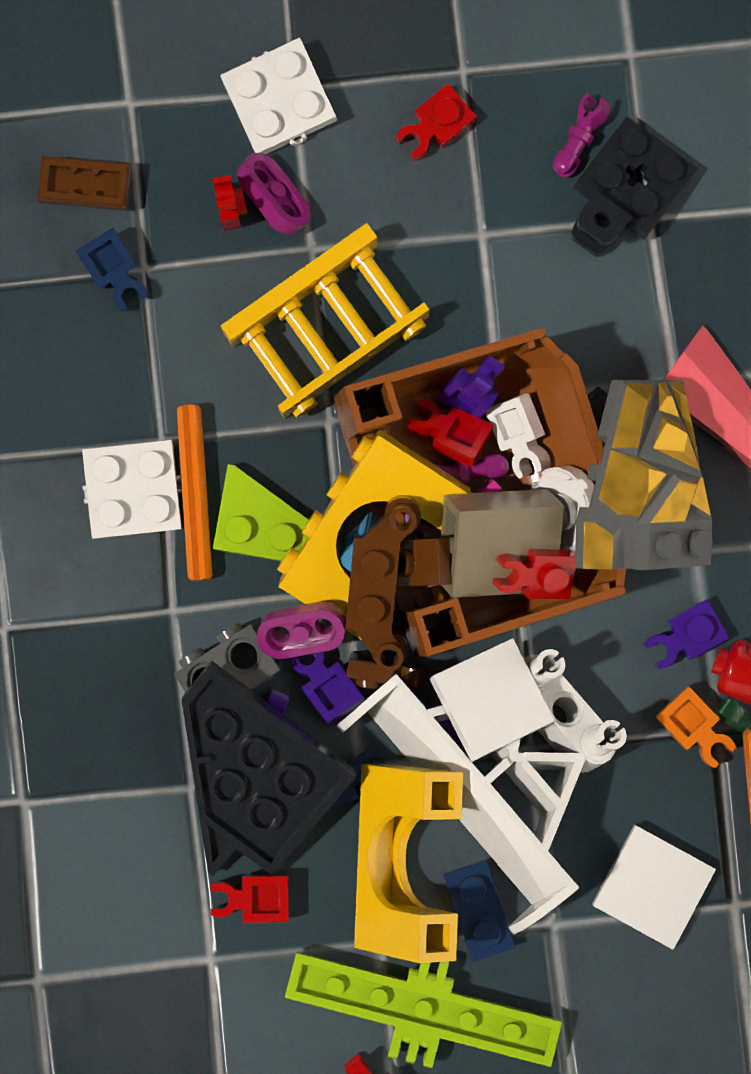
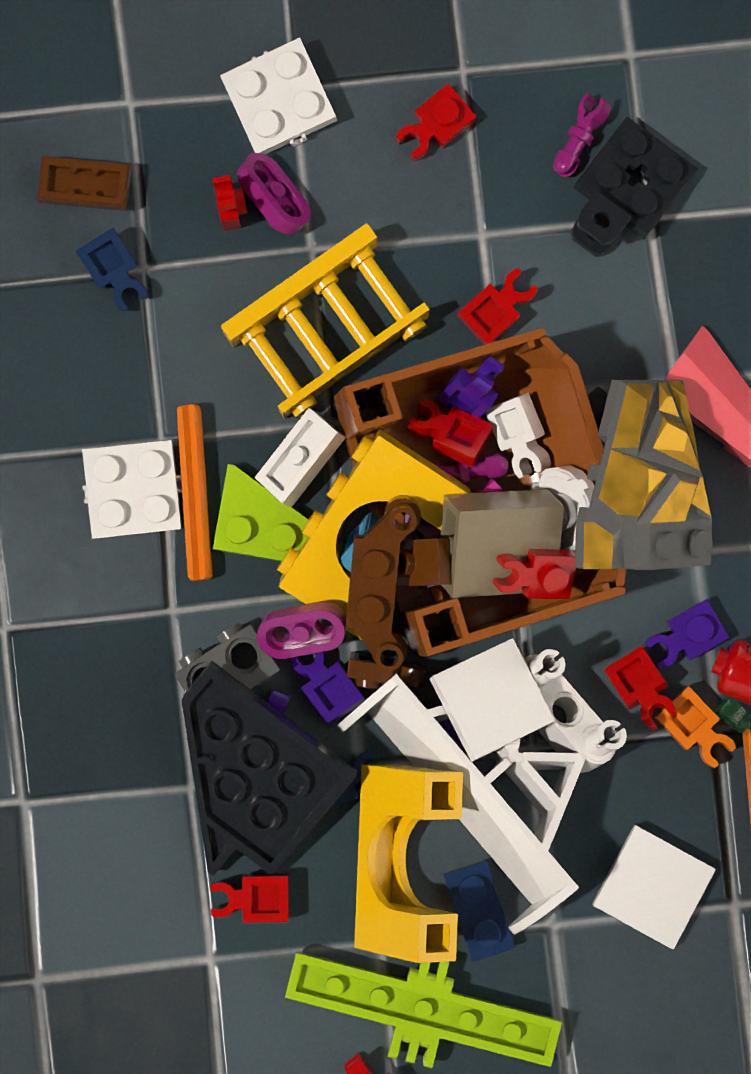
(300, 457): none -> white plate
(492, 311): none -> red plate
(639, 683): none -> red plate

